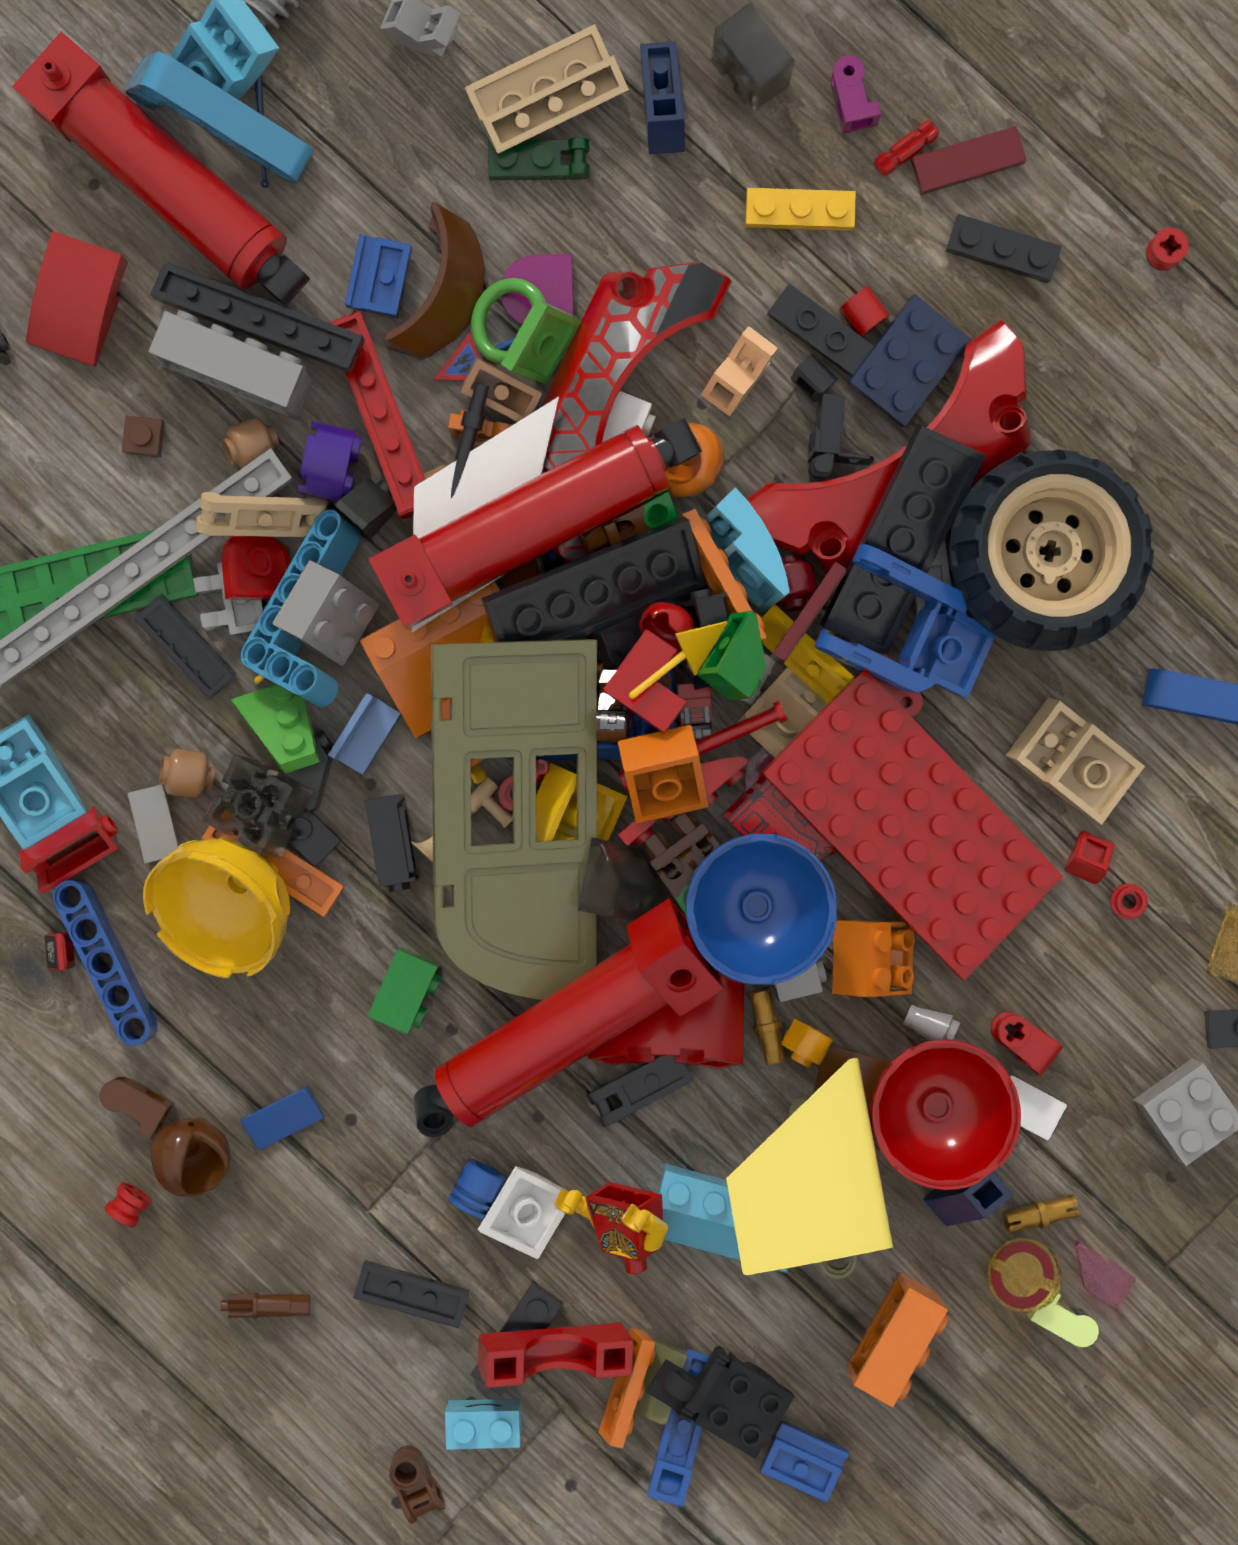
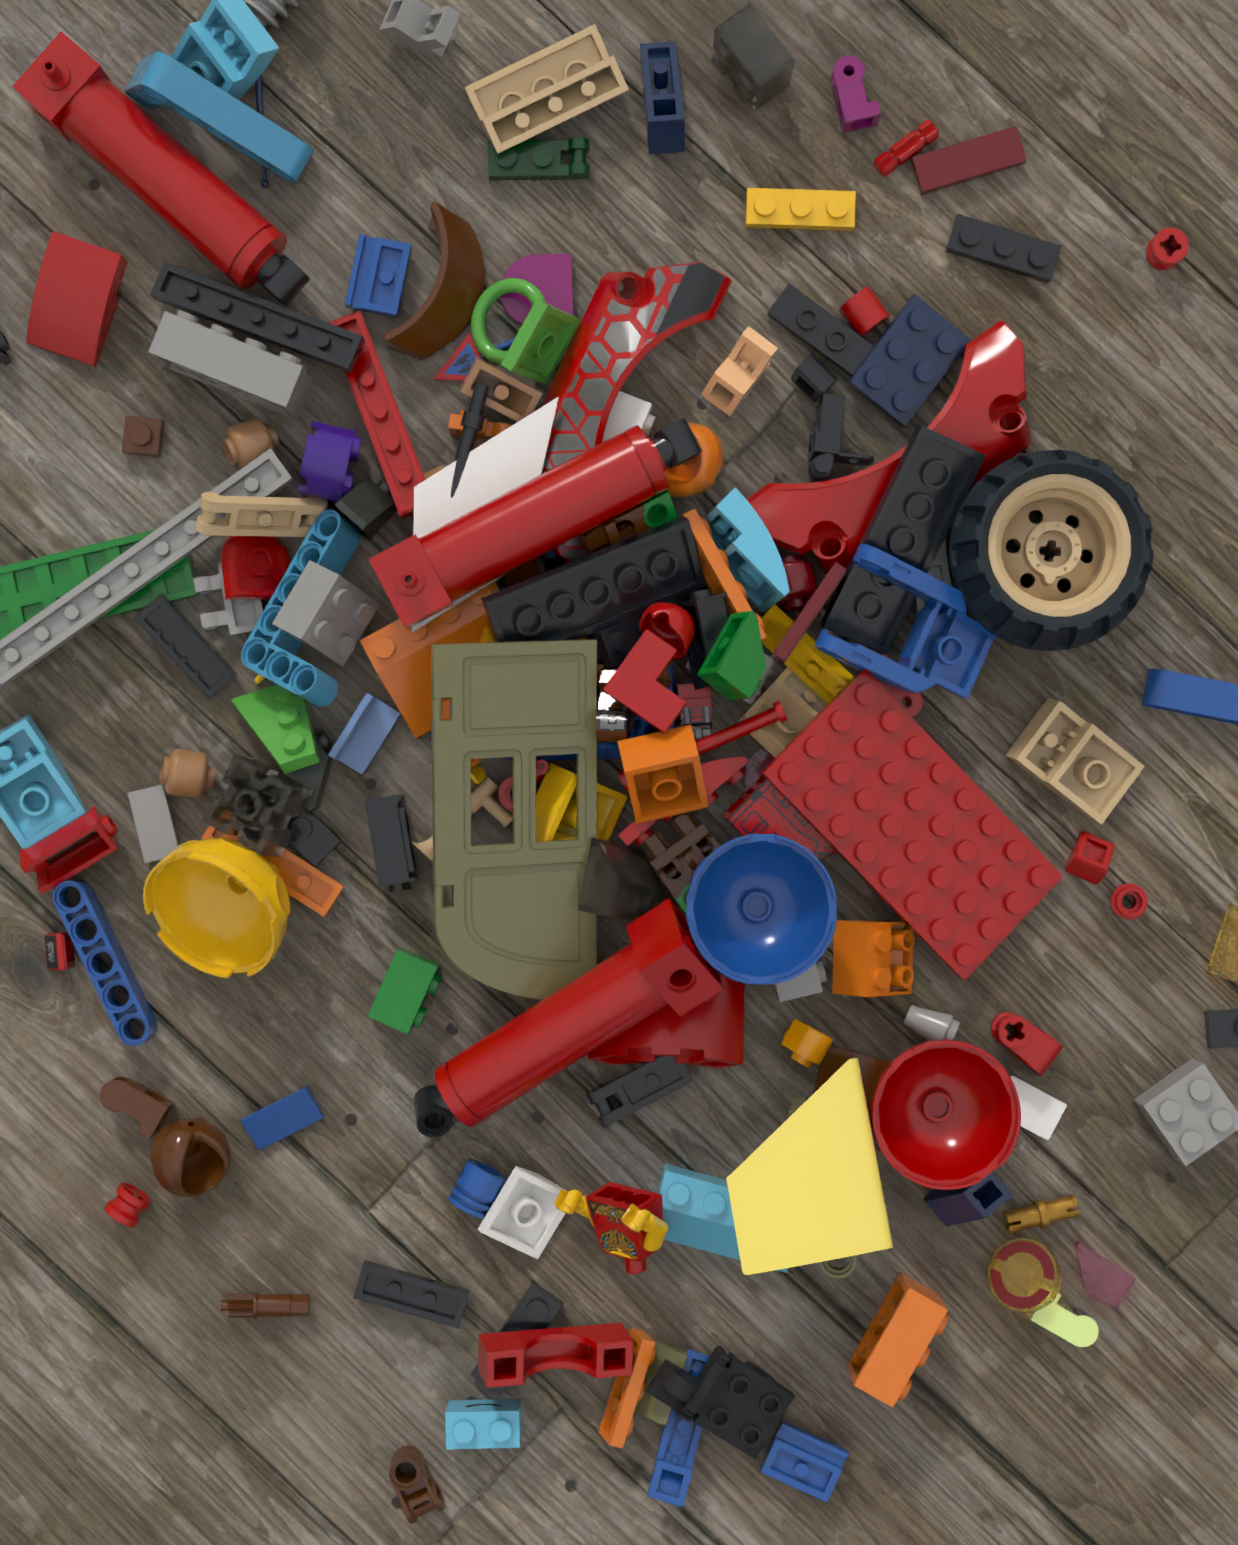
(695, 648): yellow piece -> none
(767, 1026): pearl gold pin -> none

